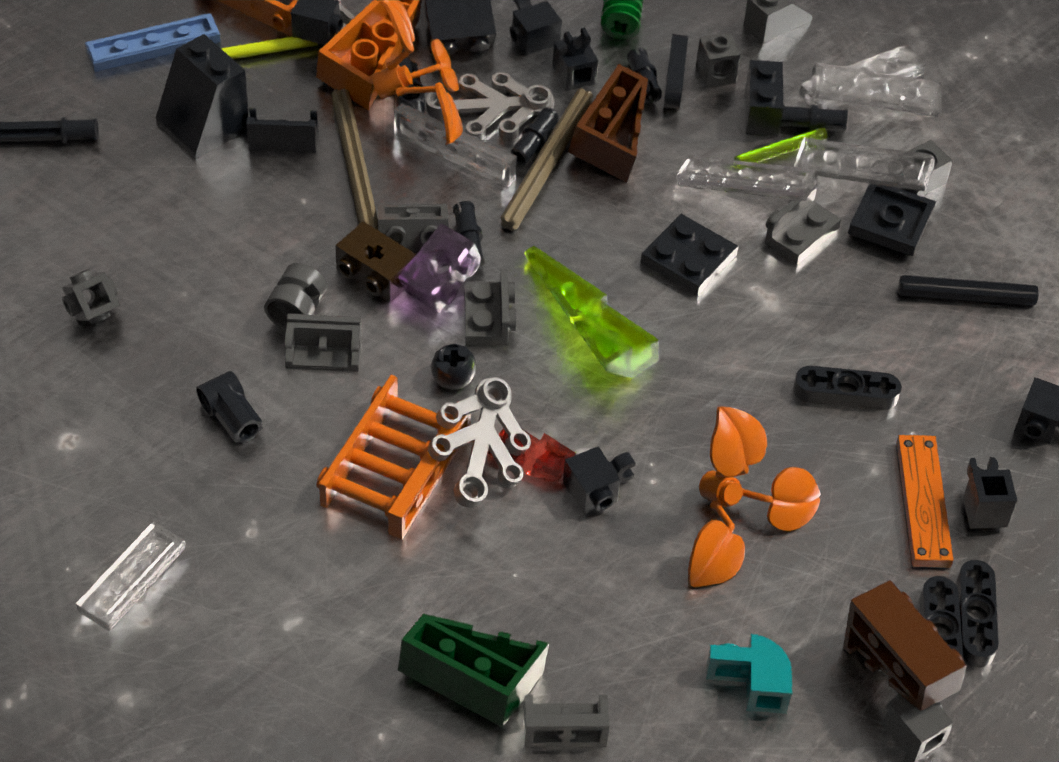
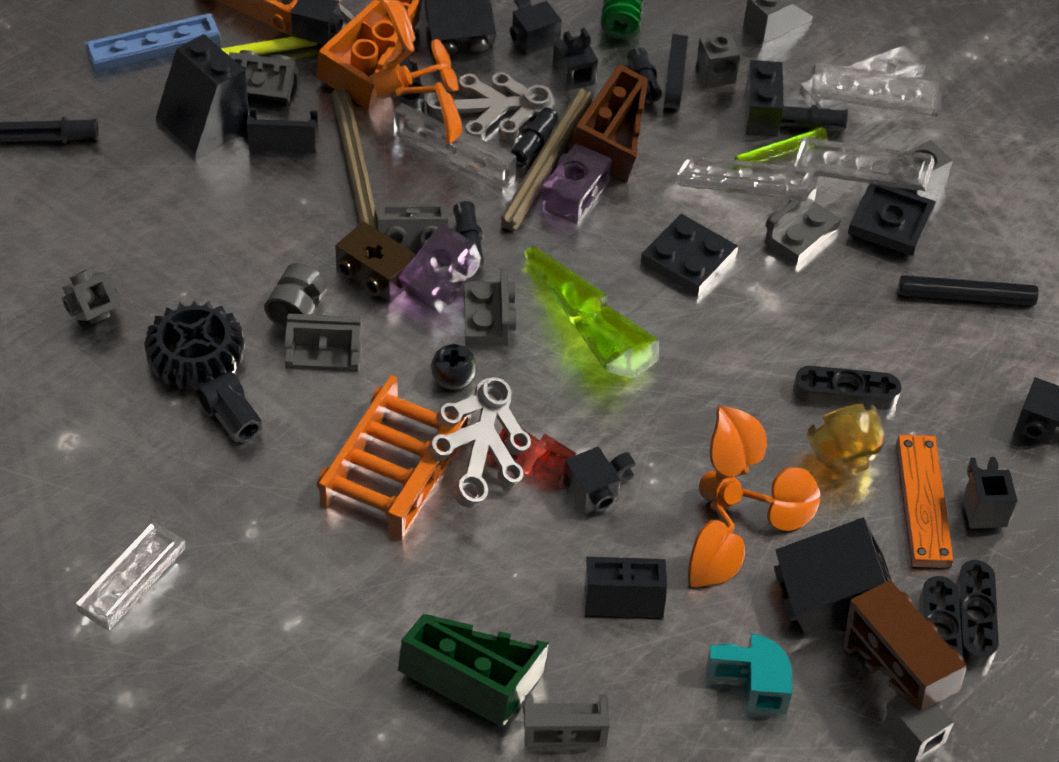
(193, 335): none -> black gear
(267, 76): none -> dark grey bracket
(575, 183): none -> clear purple brick
(625, 587): none -> black hinge
(828, 572): none -> black slope
(848, 438): none -> clear yellow cylinder

